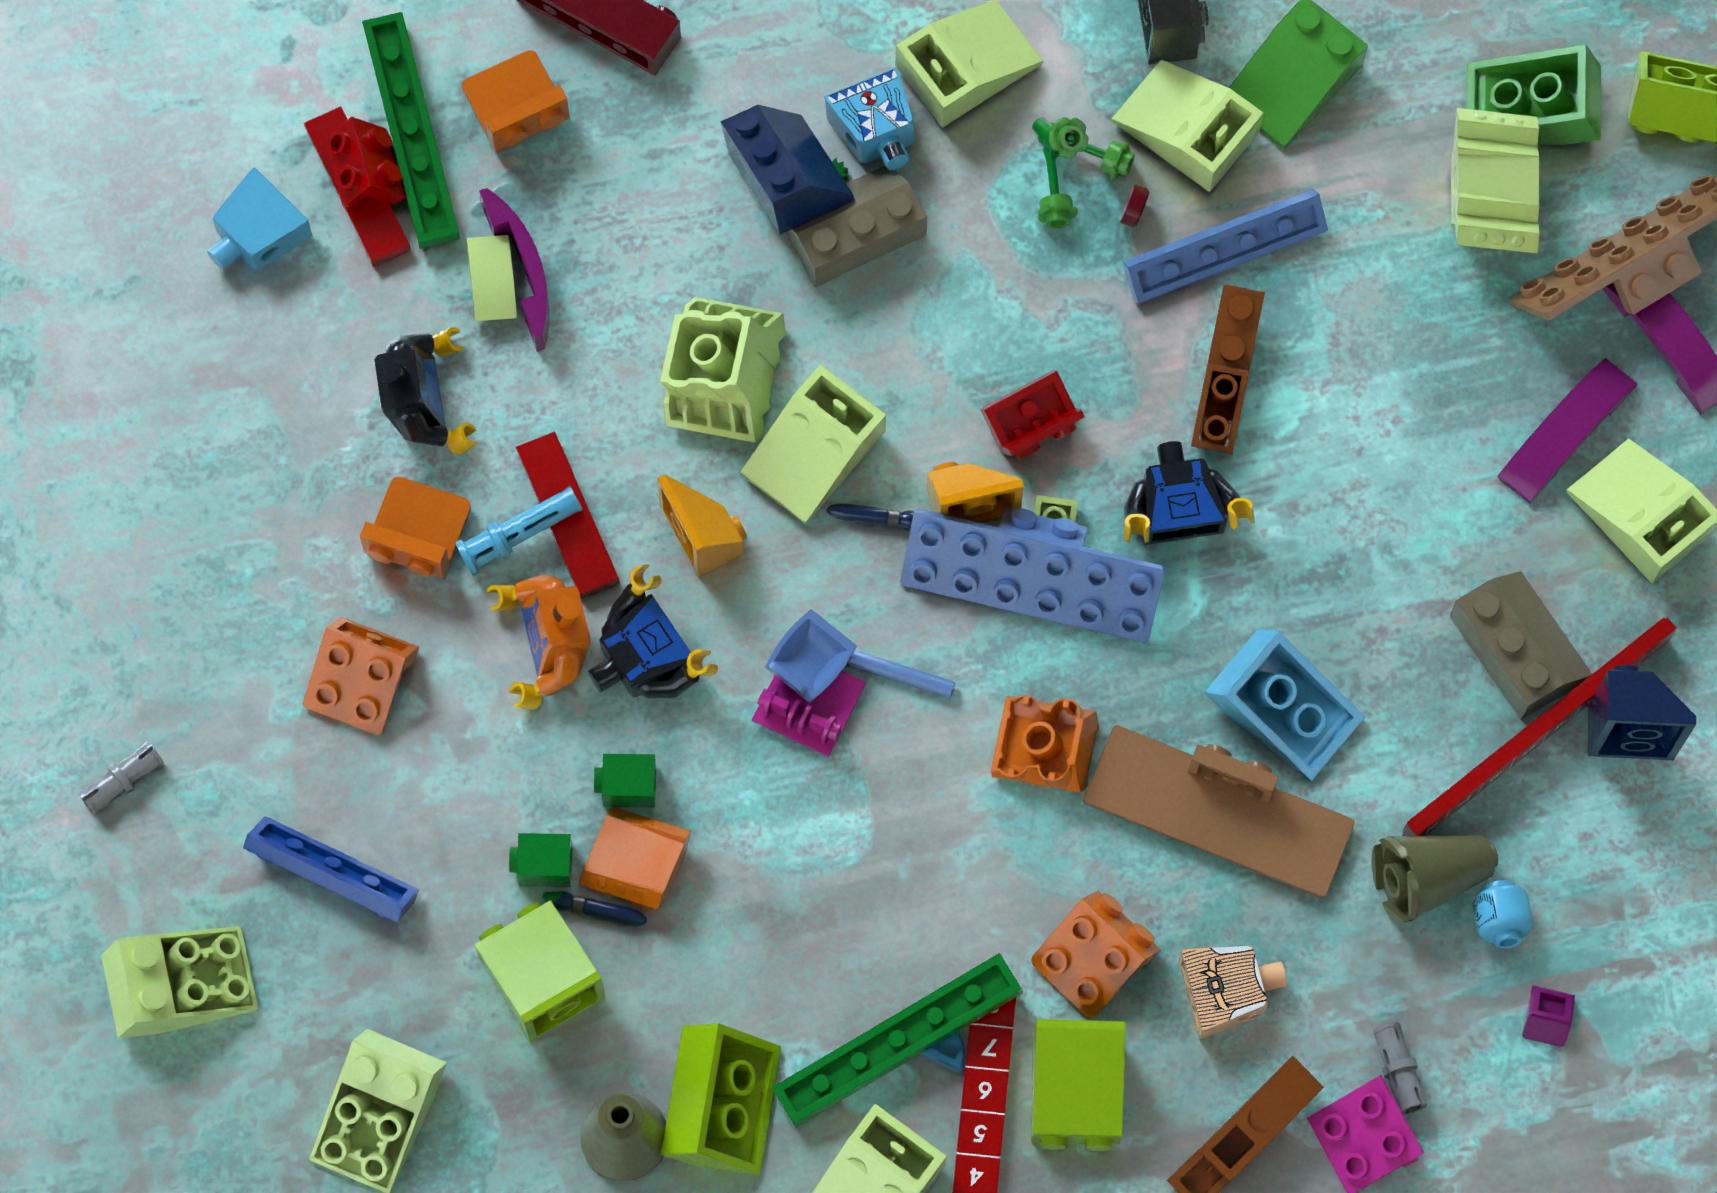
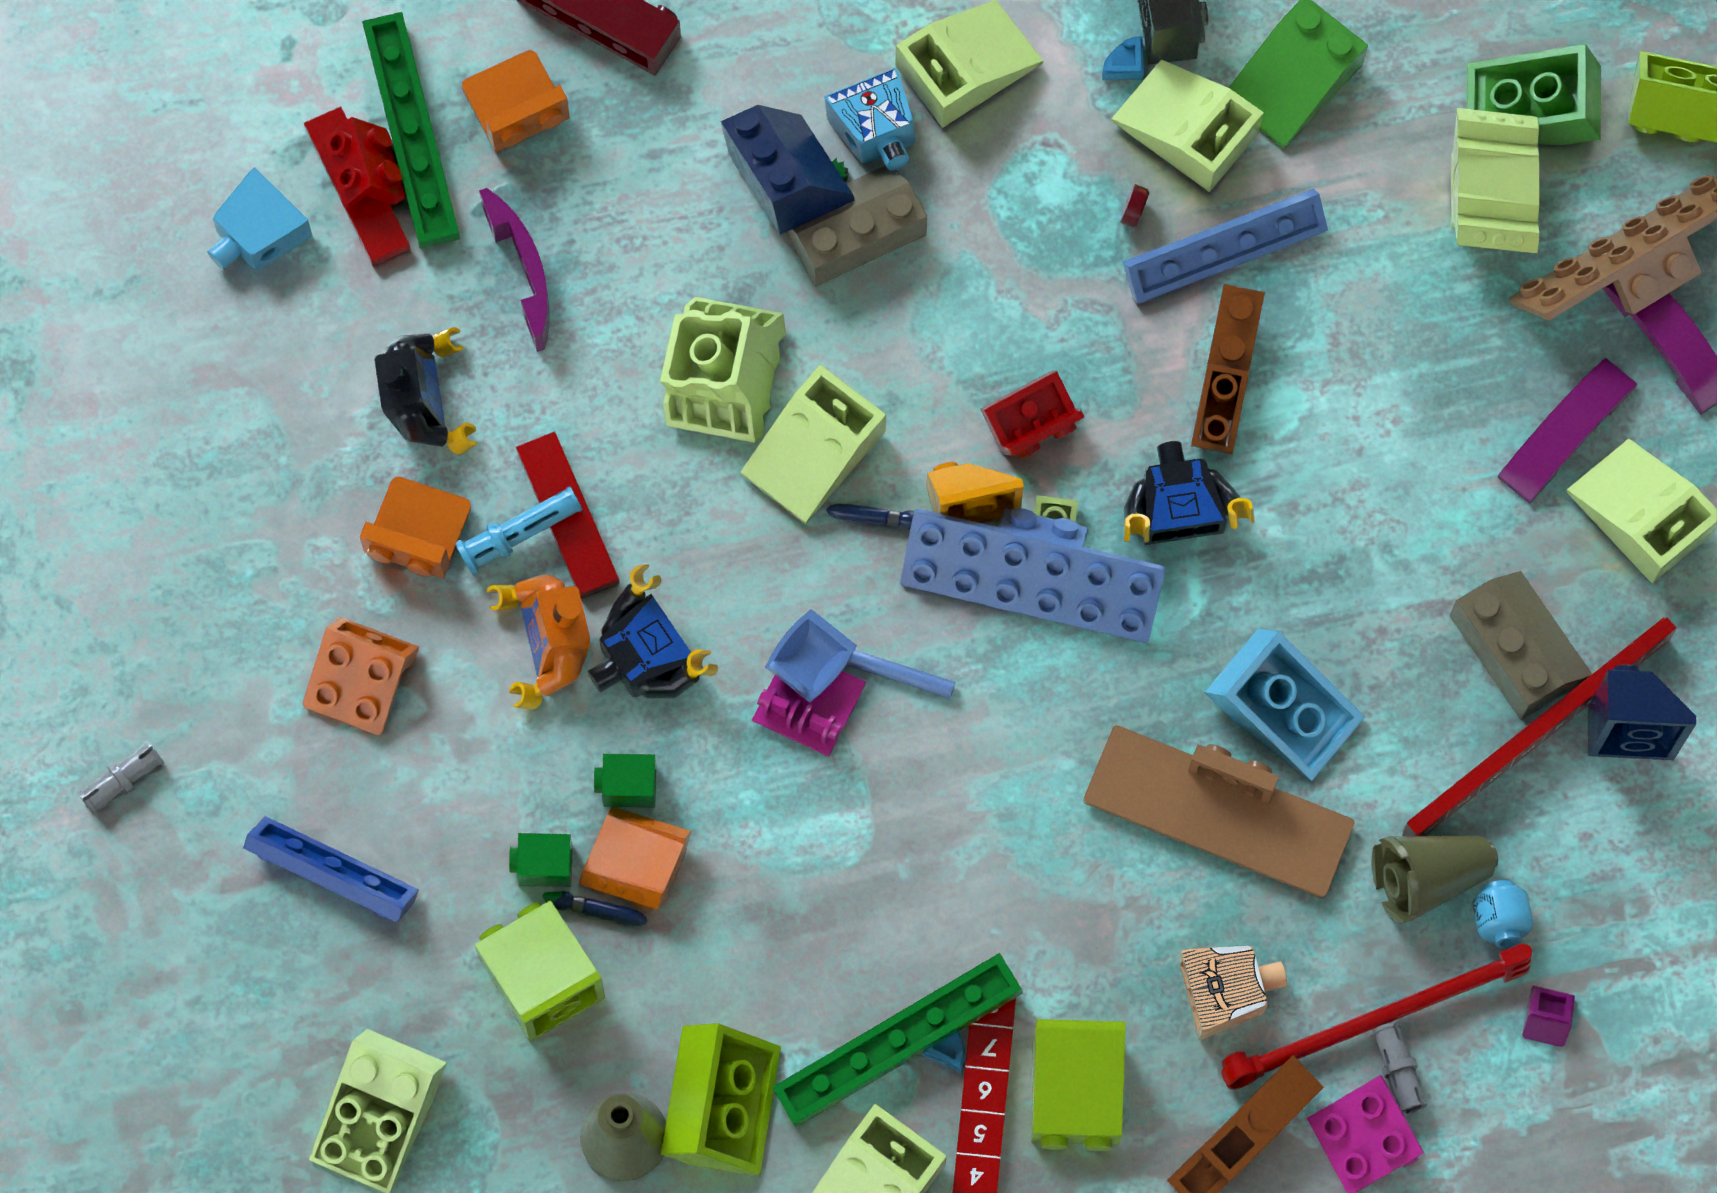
(177, 980): yellowish green slope -> none
(491, 278): yellowish green slope -> none
(700, 526): light orange slope -> none
(1045, 743): orange slope -> none
(1066, 139): bright green plant -> none
(1094, 953): orange bracket -> none
(1125, 61): none -> dark azure tile
(1243, 1070): none -> red hinge

